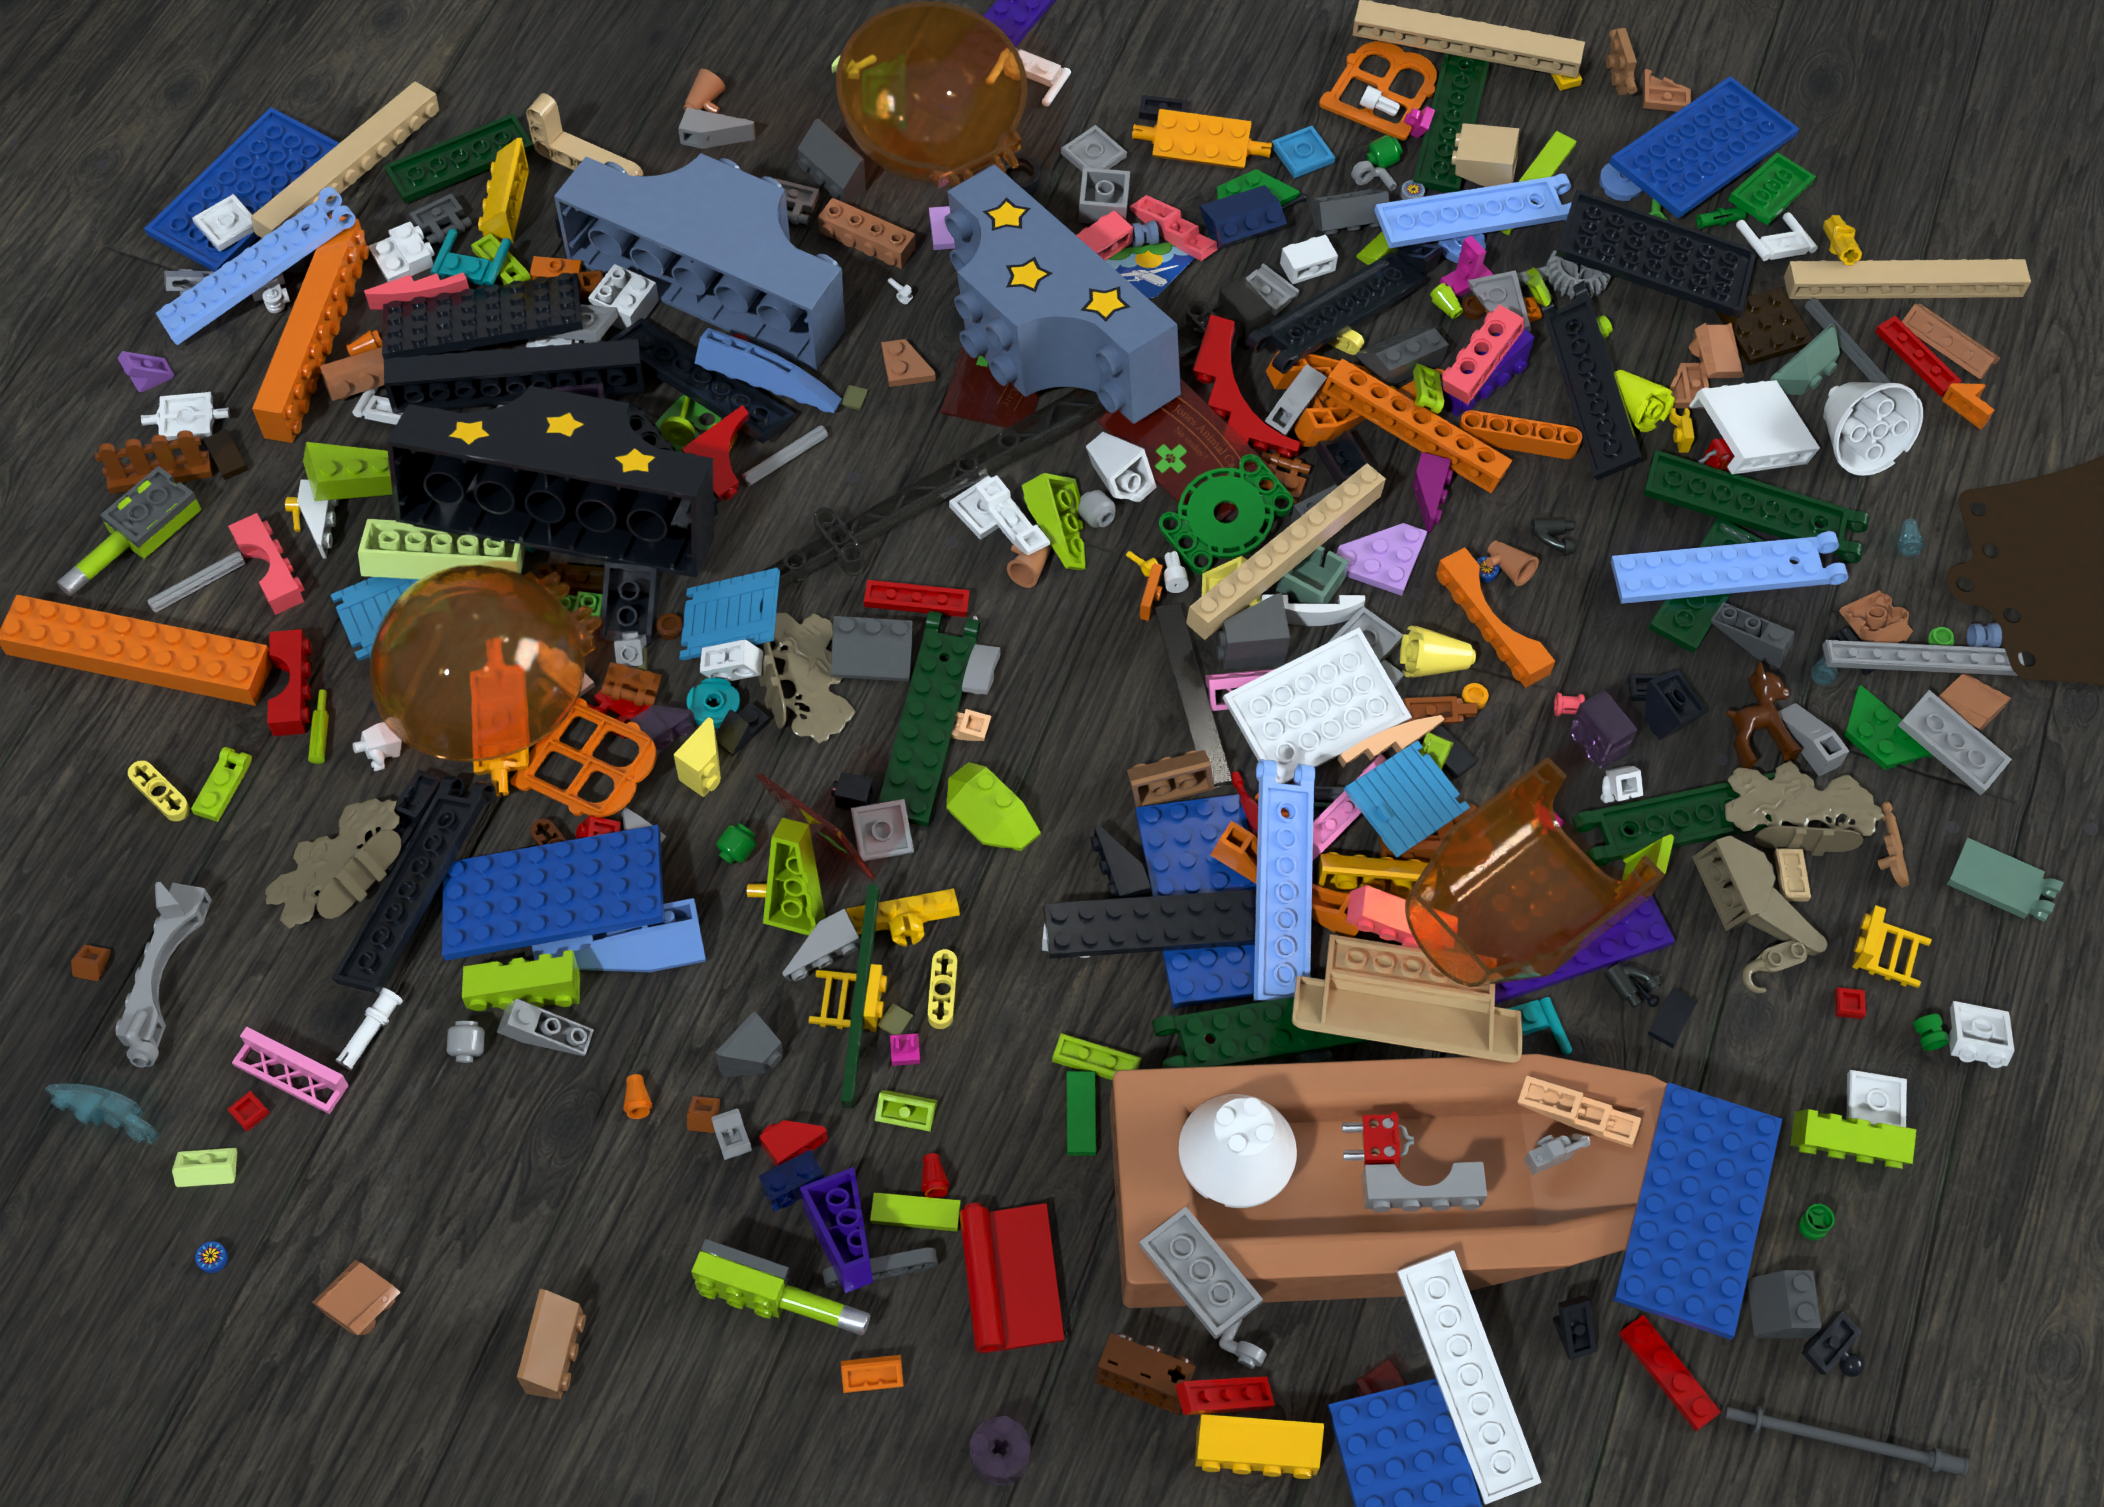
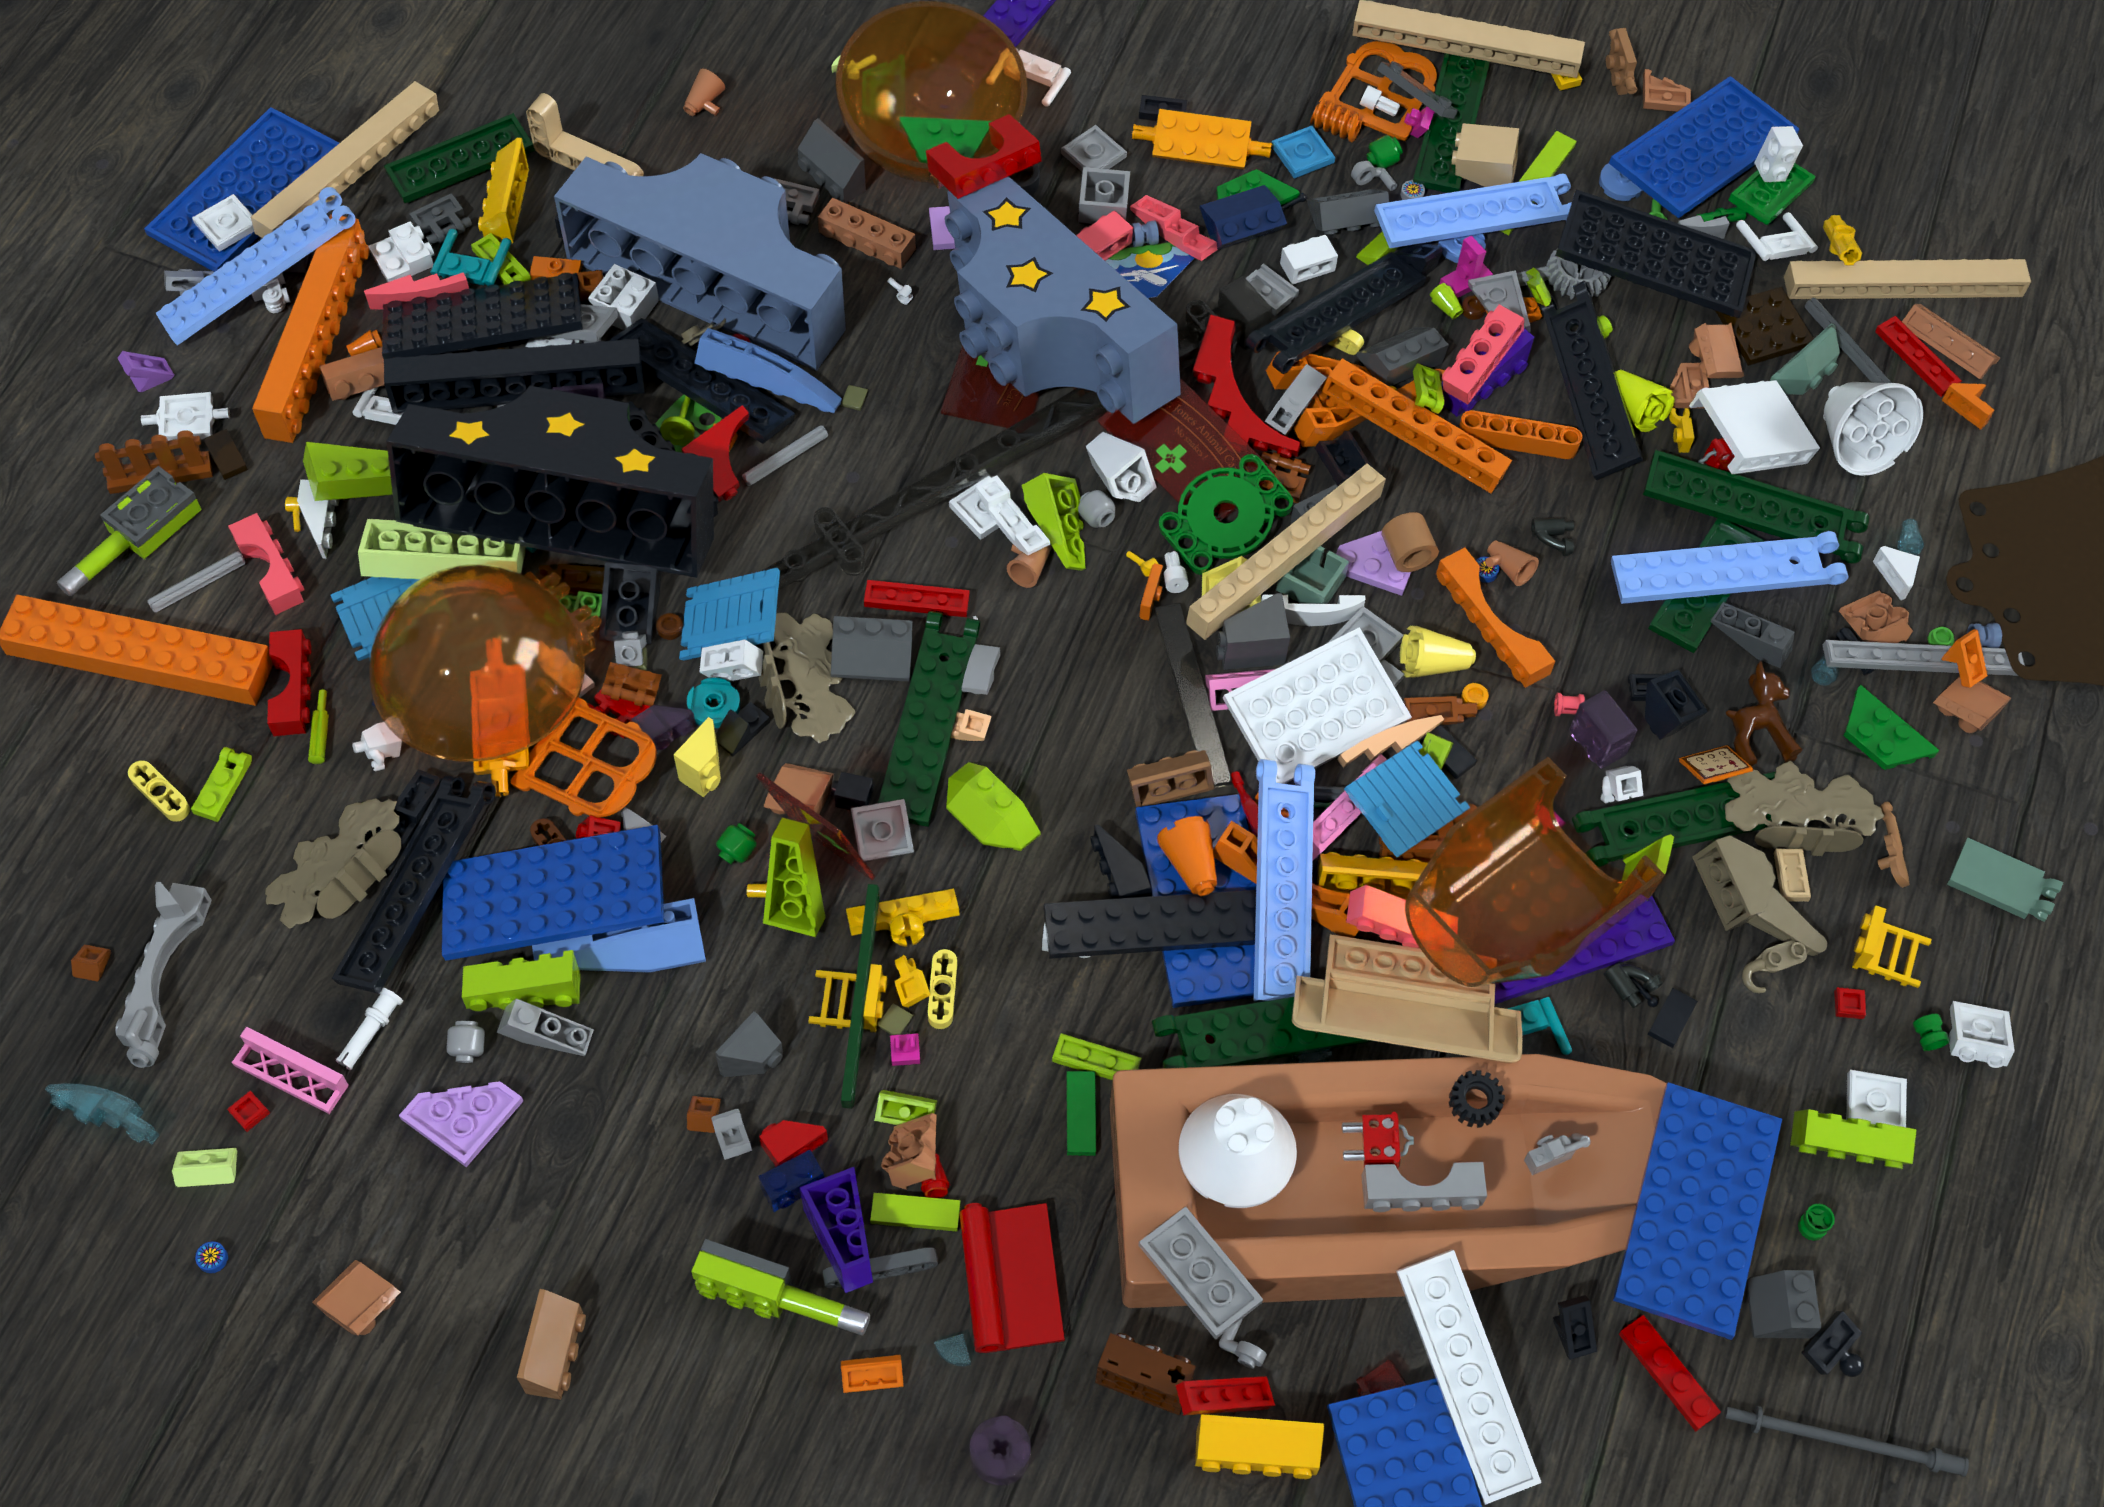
(462, 1117): none -> lavender plate
(637, 1101): orange cone -> none
(694, 333): none -> dark tan plate
(710, 129): light grey slope -> none
(803, 783): none -> nougat slope
(828, 940): light grey slope -> none
(904, 364): nougat wing -> none
(912, 984): none -> yellow plate
(912, 1152): none -> nougat slope
(953, 1350): none -> clear light blue tile
(962, 135): none -> green wing
(965, 175): none -> red arch
(1191, 853): none -> orange cone
(1336, 121): none -> orange piece
(1409, 542): none -> medium nougat piece
(1428, 487): magenta slope -> none
(1439, 105): none -> dark grey plate
(1484, 1084): none -> black tyre
(1579, 1112): light nougat slope -> none
(1715, 764): none -> piece
(1716, 227): none -> light grey slope
(1778, 154): none -> white brick
(1819, 742): light grey slope -> none
(1897, 568): none -> white slope
(1954, 742): light grey plate -> none
(1969, 658): none -> orange slope

